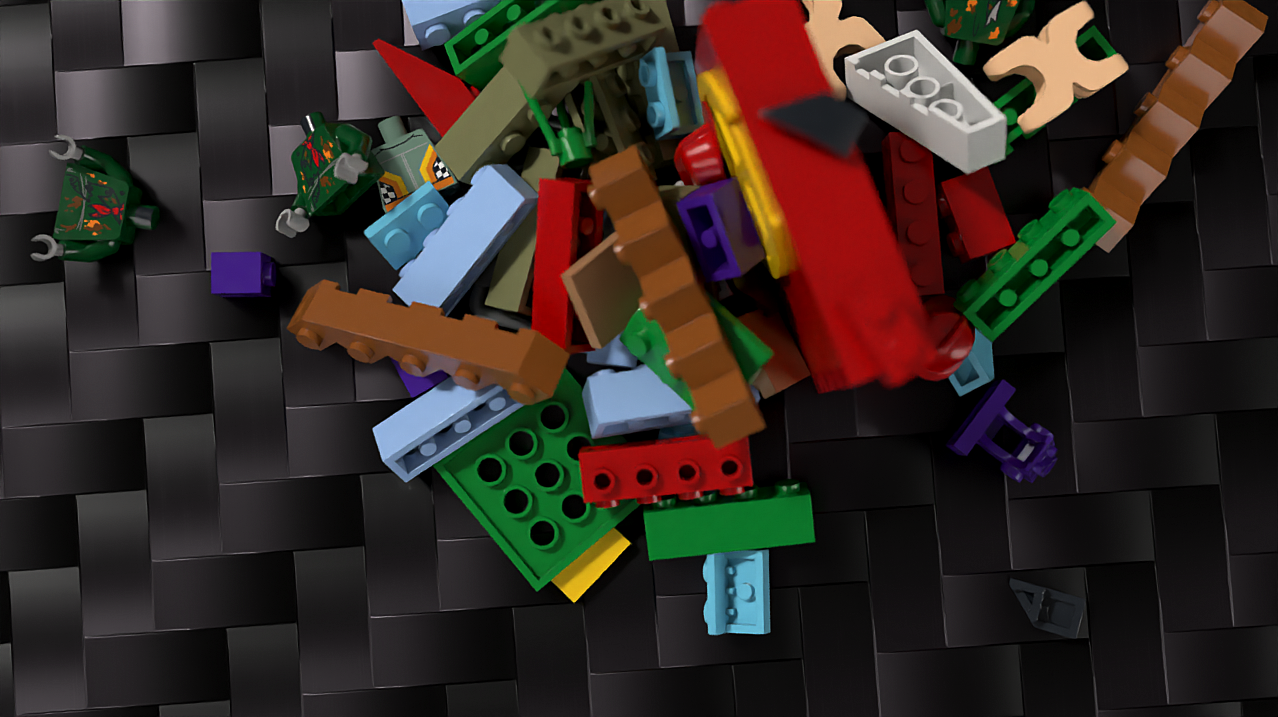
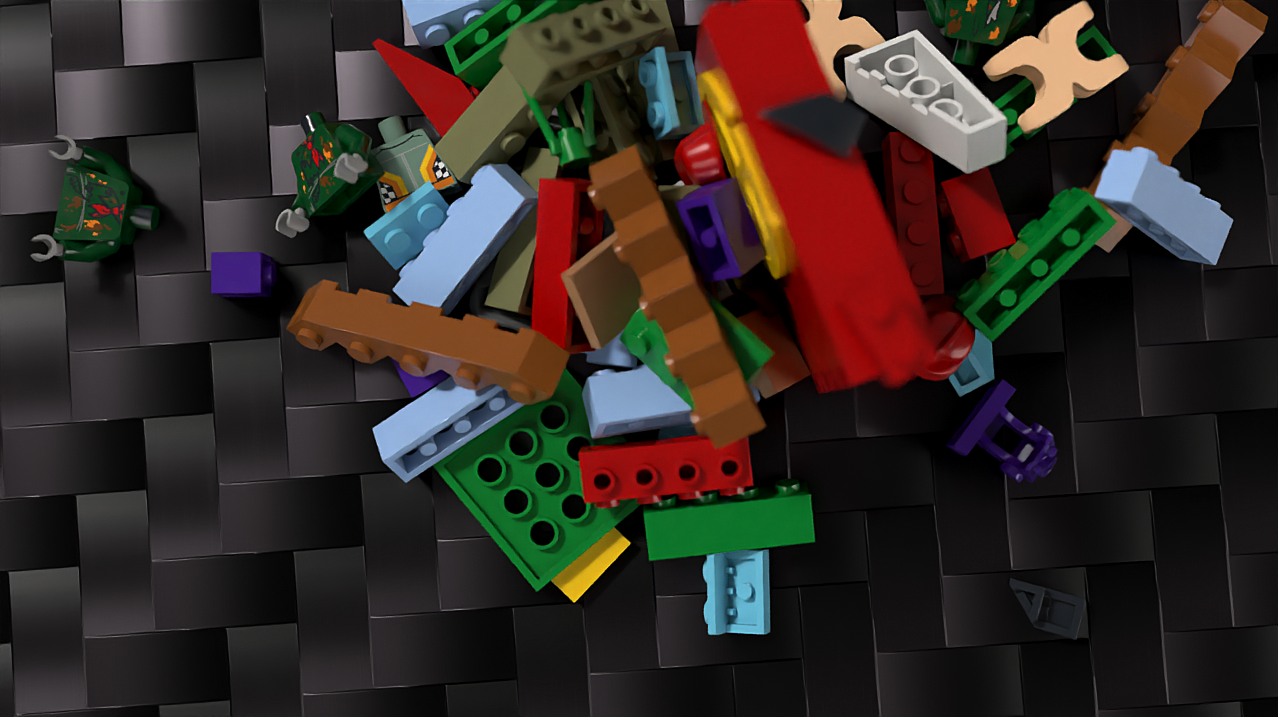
(1163, 205): none -> light blue brick

